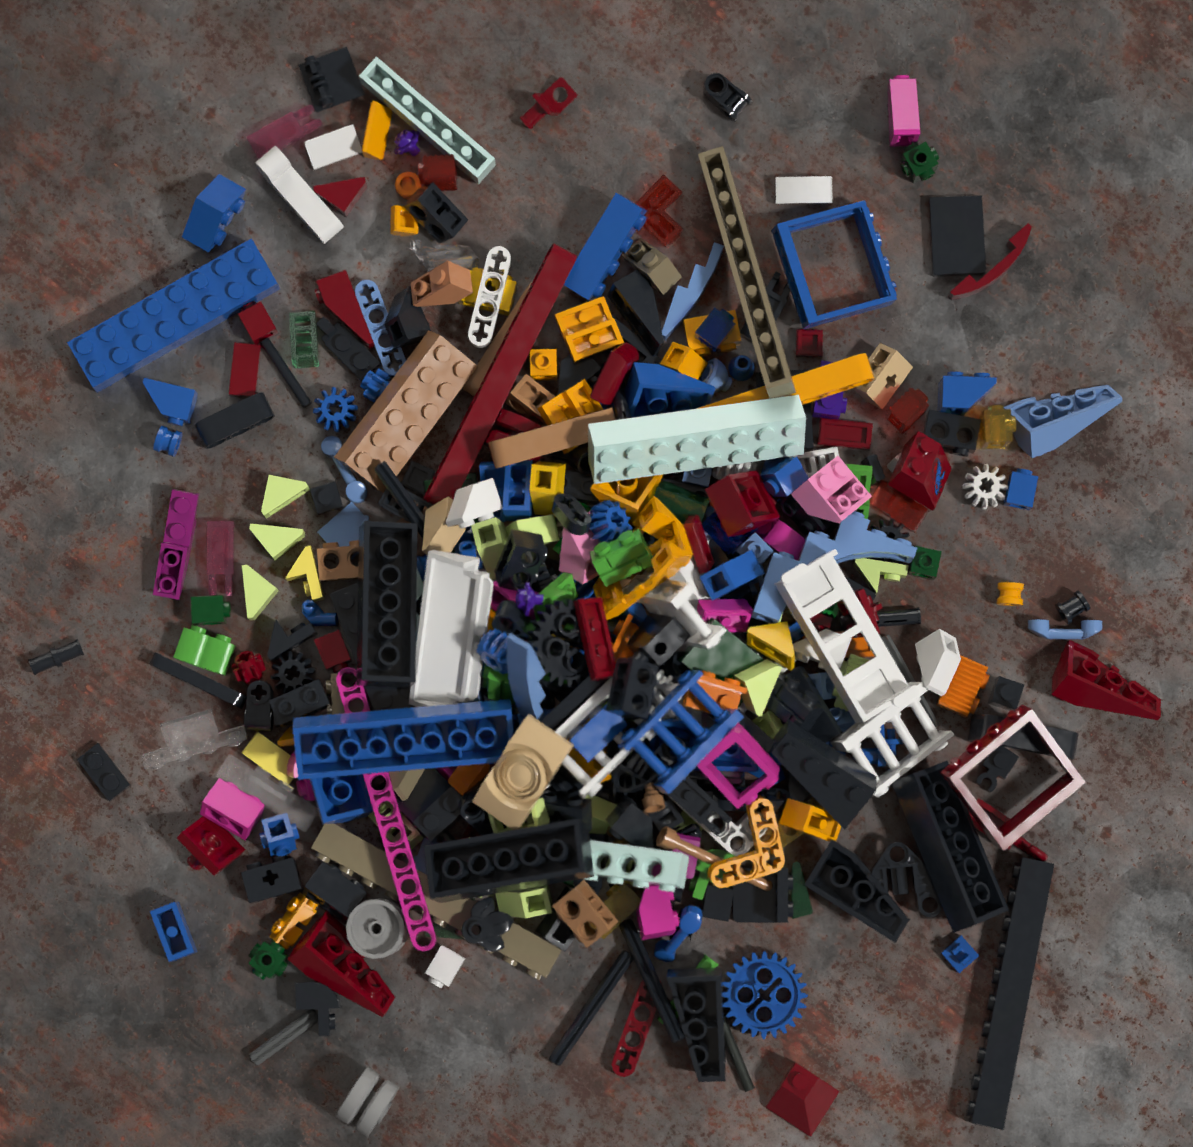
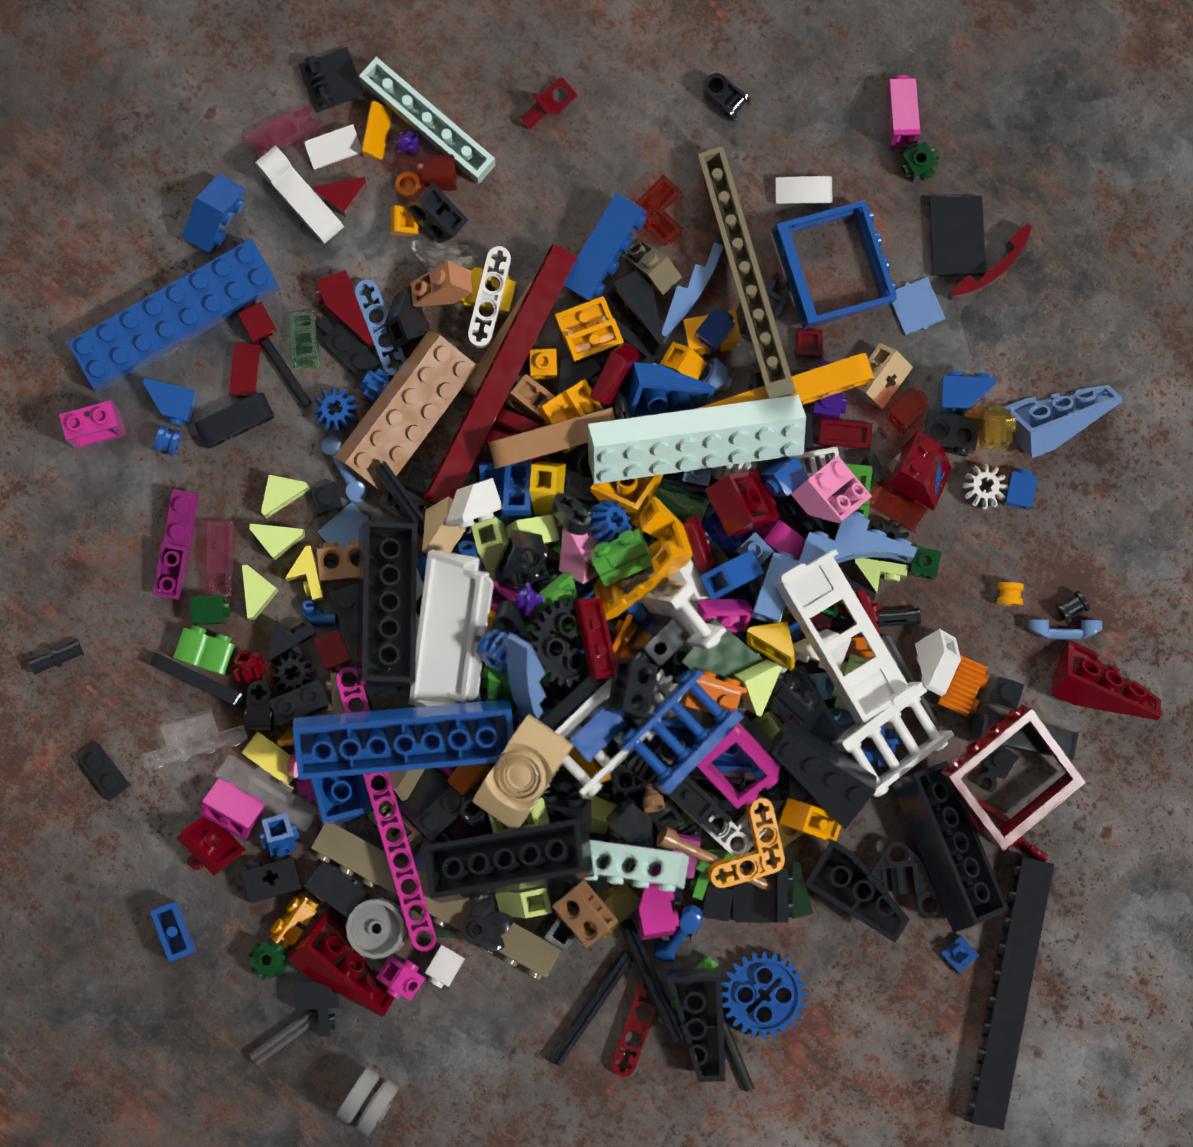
(101, 425): none -> dark pink window
(404, 982): none -> dark pink brick
(738, 373): blue cone -> none
(802, 1099): dark red slope -> none
(917, 306): none -> medium blue piece

